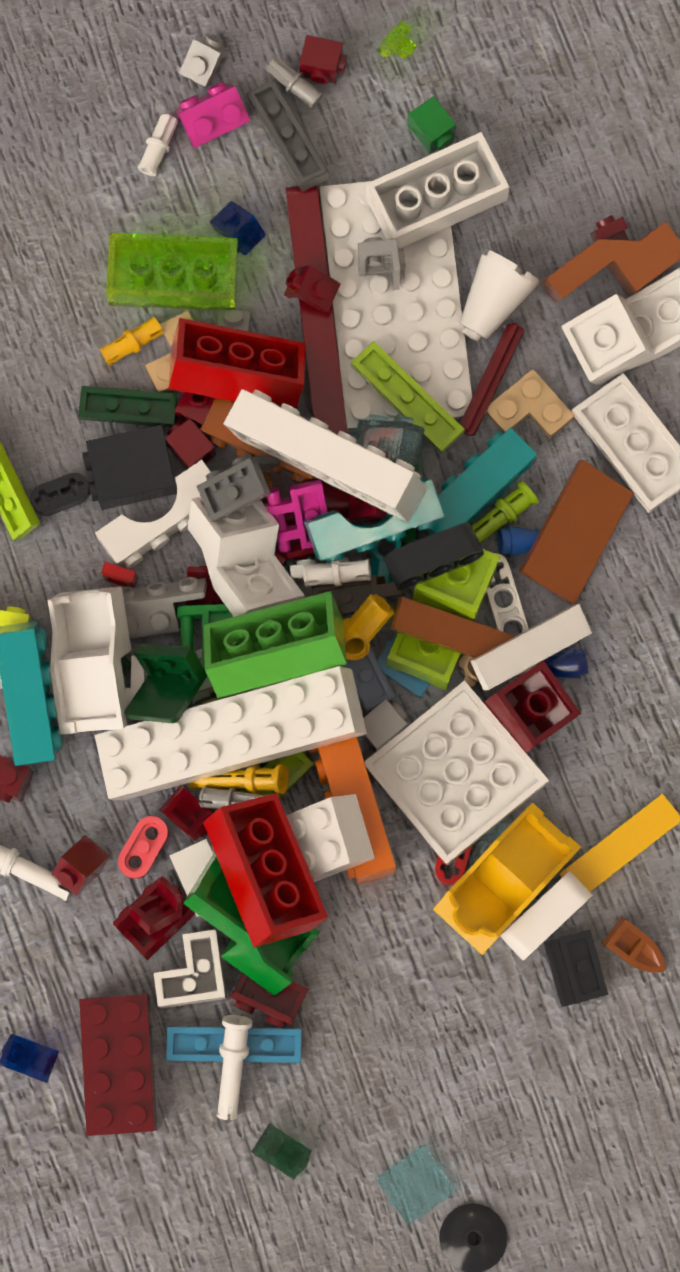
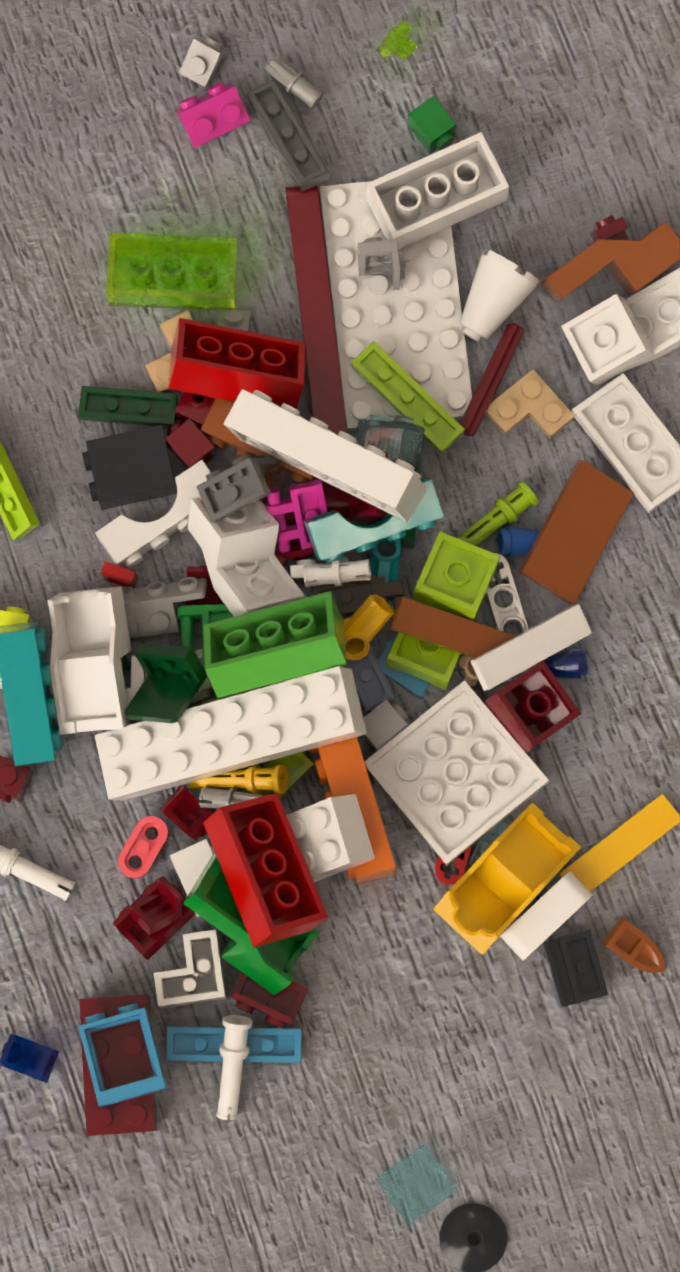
(57, 487): black beam -> none
(80, 865): dark red brick -> none
(131, 341): yellow pin -> none
(132, 1090): none -> dark azure window
(158, 145): white axle -> none
(238, 223): clear blue bracket -> none
(282, 1151): clear green bracket -> none
(312, 287): dark red bracket -> none
(322, 60): dark red brick -> none
(433, 556): black beam -> none
(483, 480): teal brick -> none

